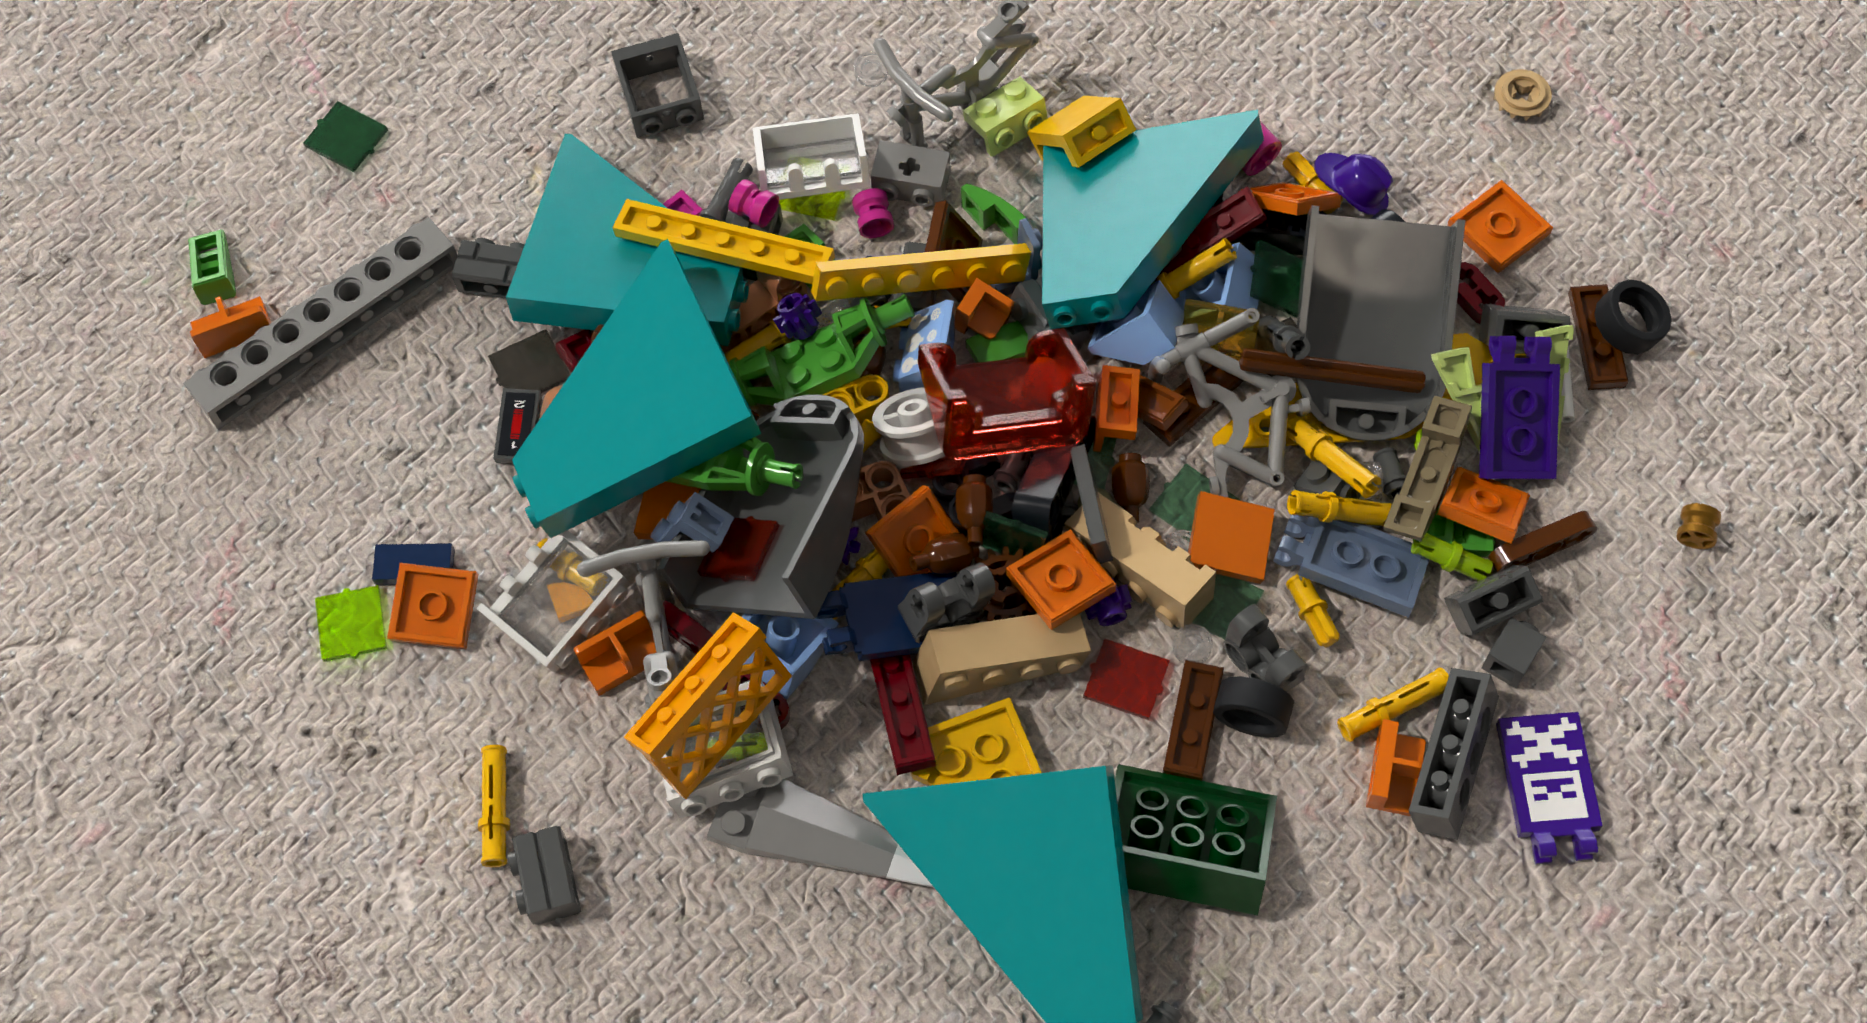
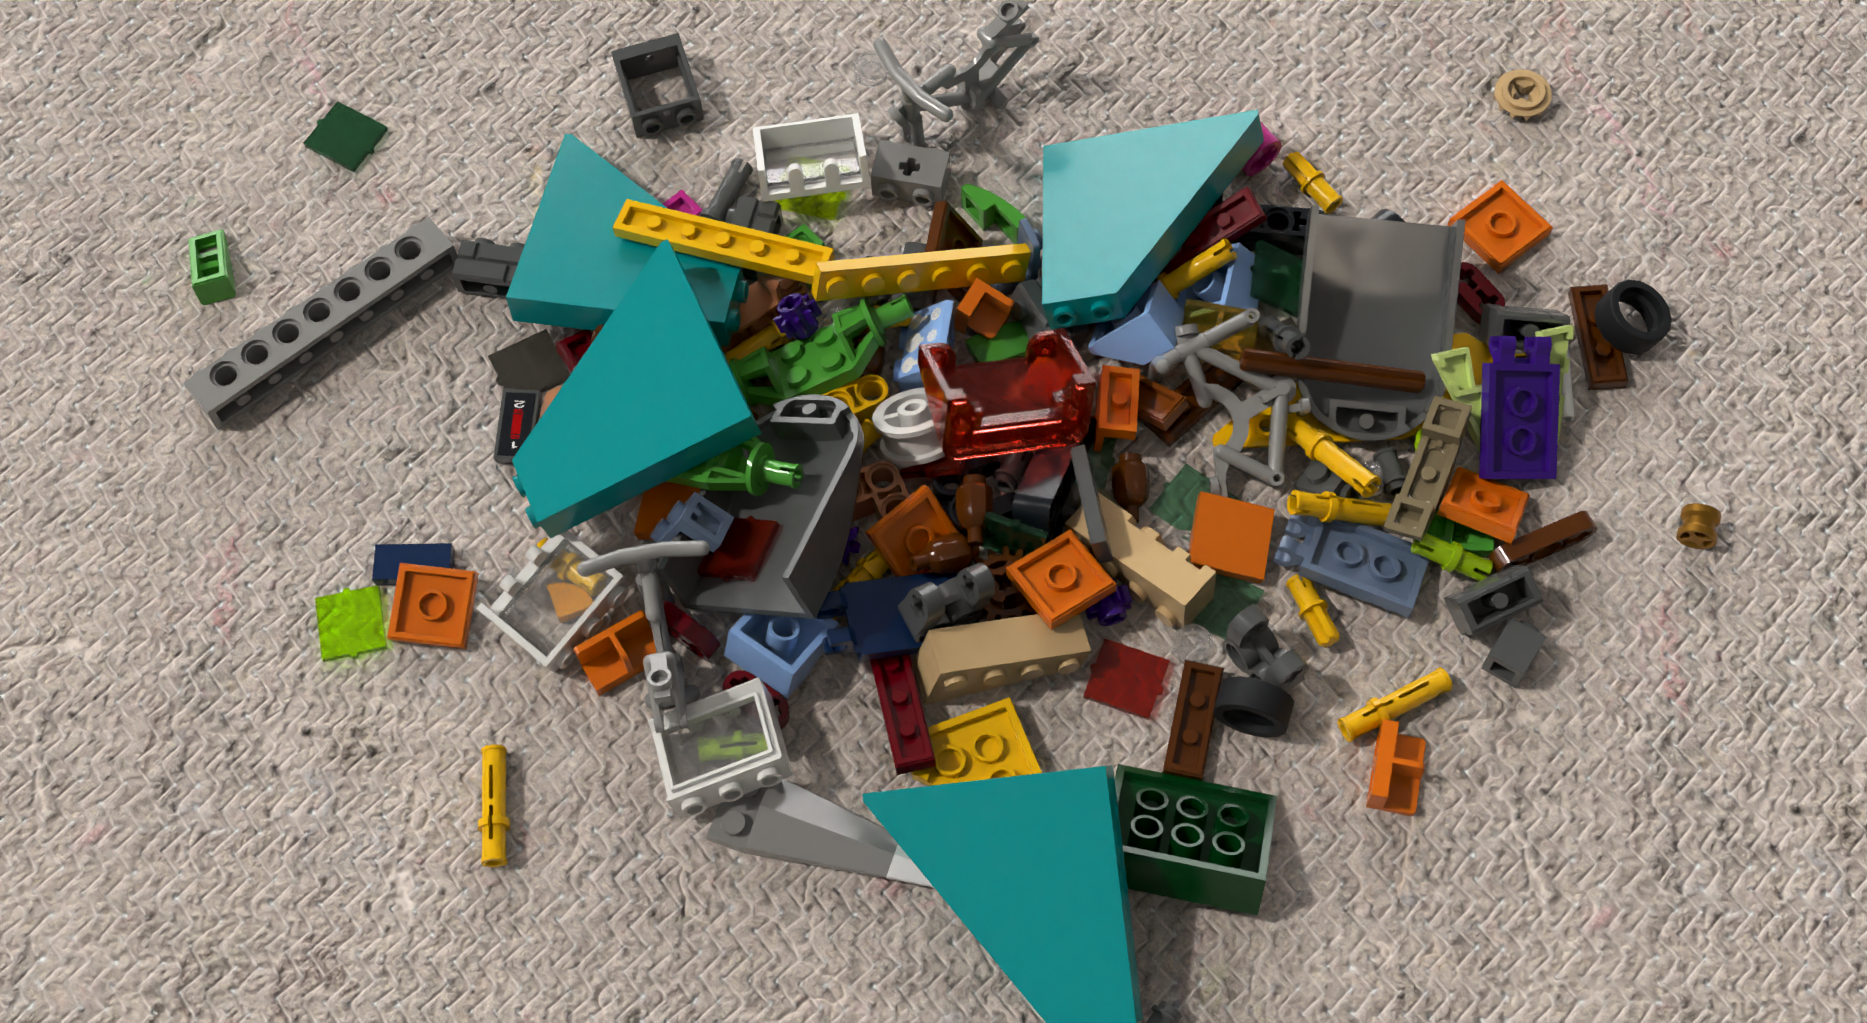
(228, 326): orange panel -> none
(545, 875): dark grey brick -> none
(696, 692): light orange fence -> none
(756, 204): dark pink wheel -> none
(873, 215): dark pink wheel -> none
(1006, 115): yellowish green bracket -> none
(1084, 128): yellow panel -> none
(1294, 198): orange tile -> none
(1357, 178): dark purple piece -> none
(1454, 753): dark grey brick -> none
(1550, 783): dark purple tile -> none

